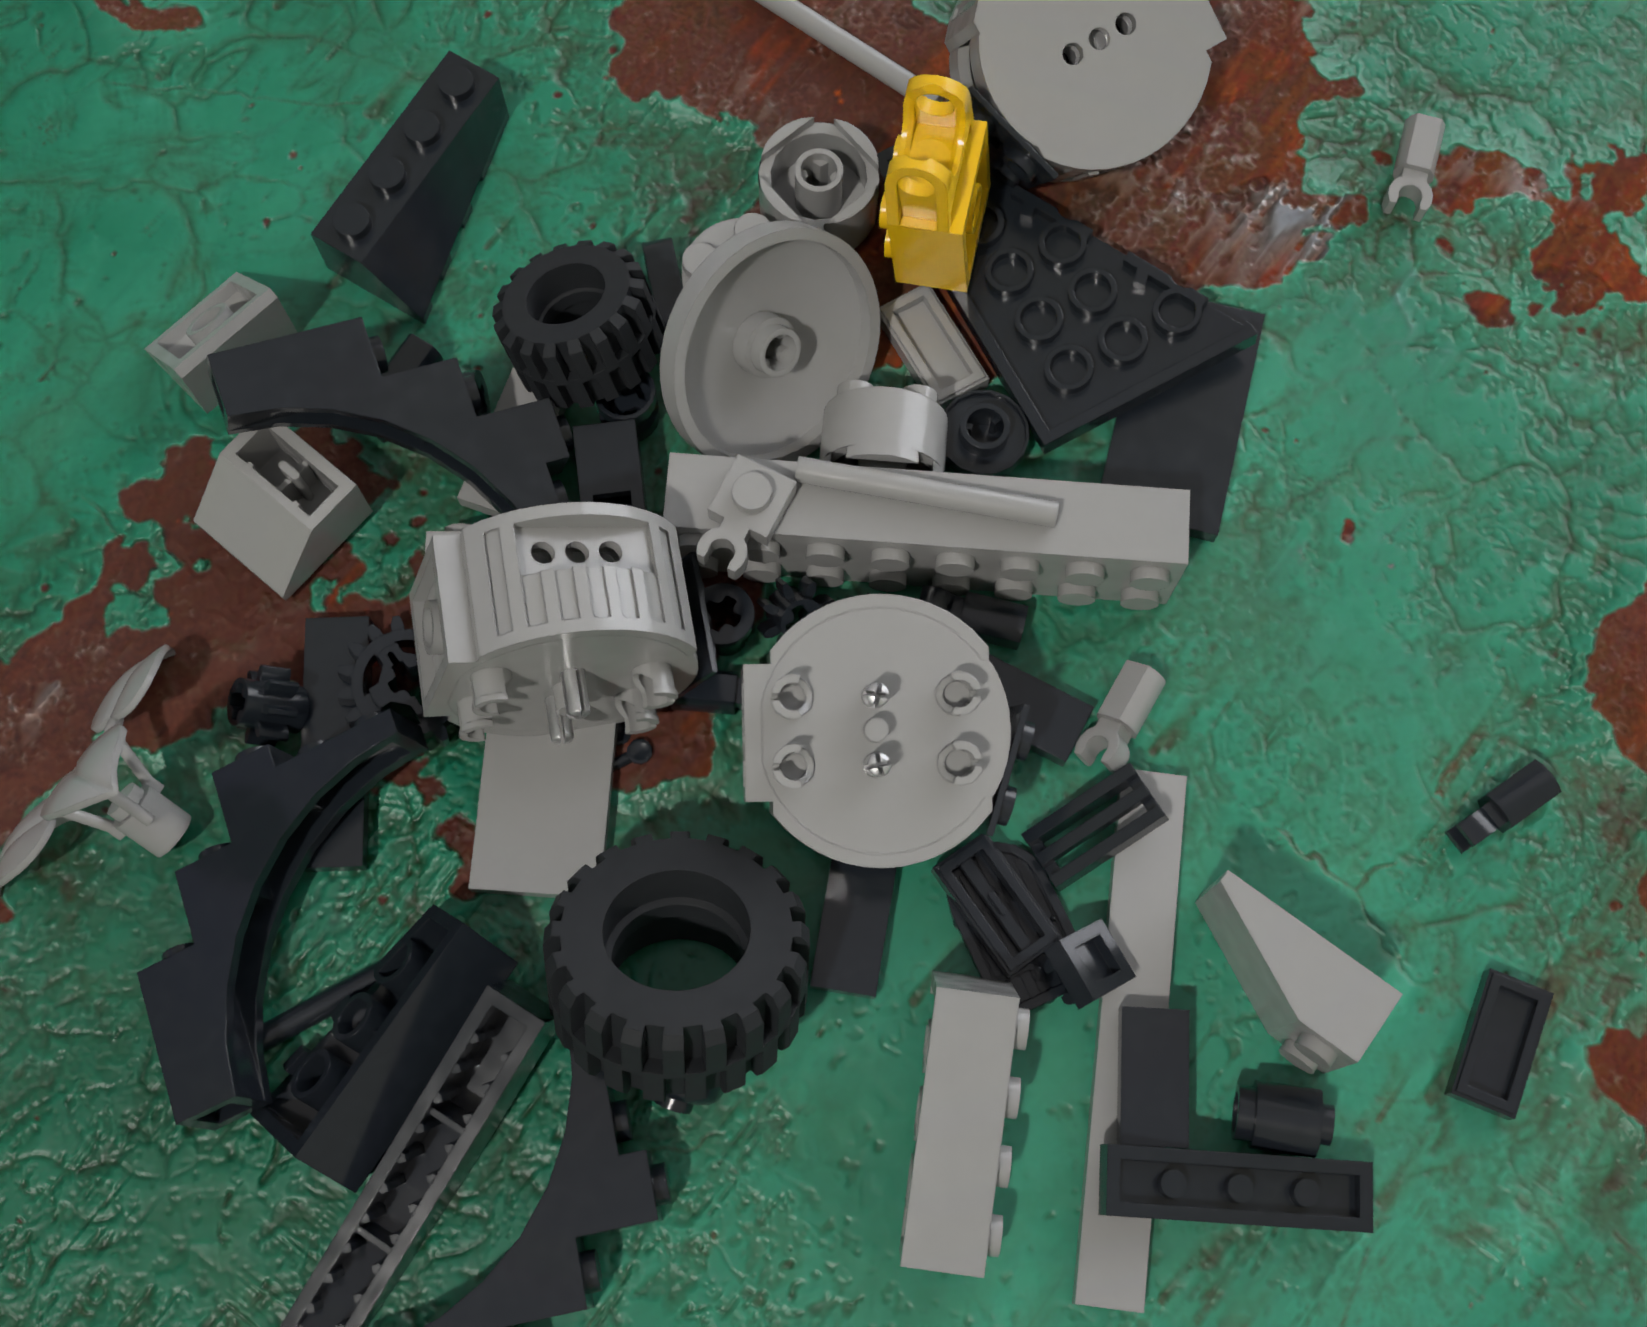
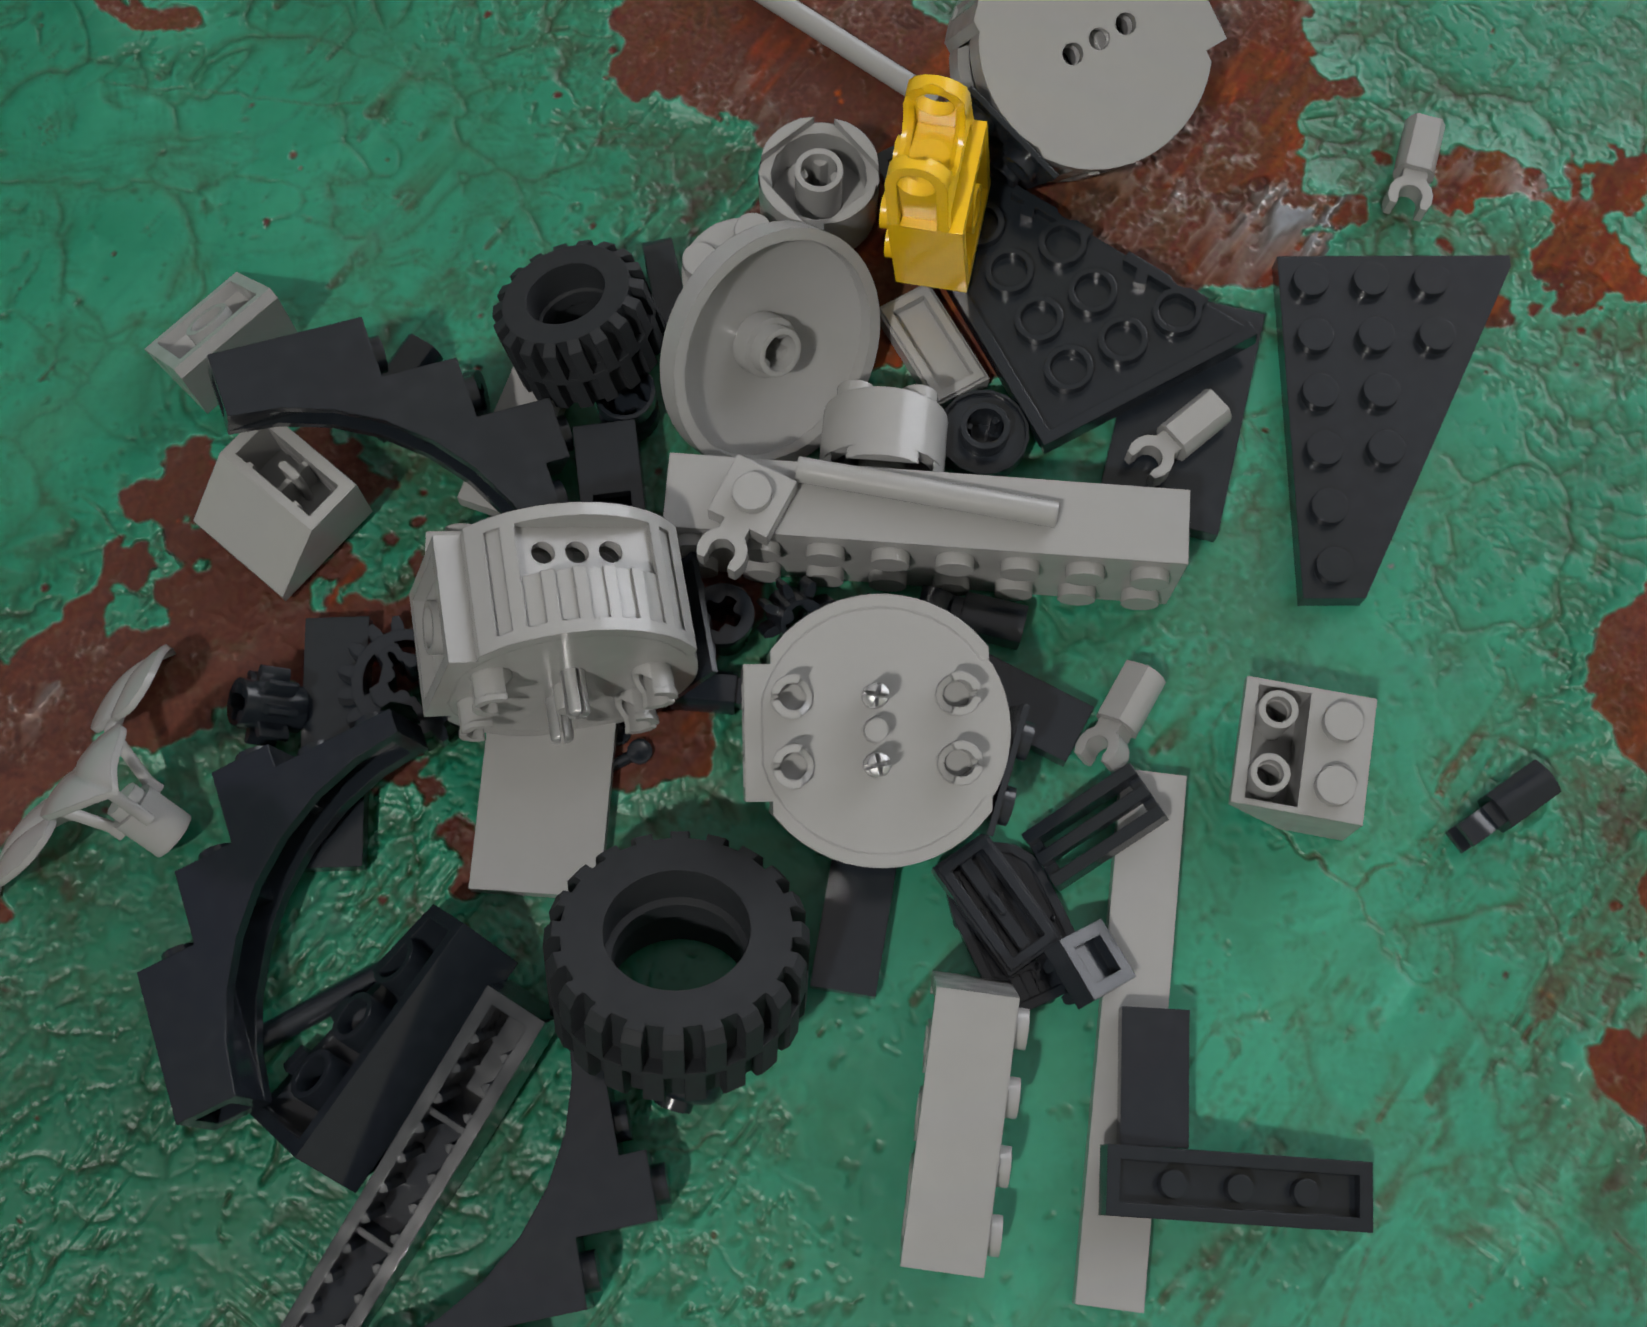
(416, 189): black wedge -> none
(1181, 434): none -> light grey bar
(1282, 1118): black brick -> none
(1298, 982): light grey slope -> none
(1303, 757): none -> light grey slope
(1364, 389): none -> black wing
(1499, 1044): black tile -> none

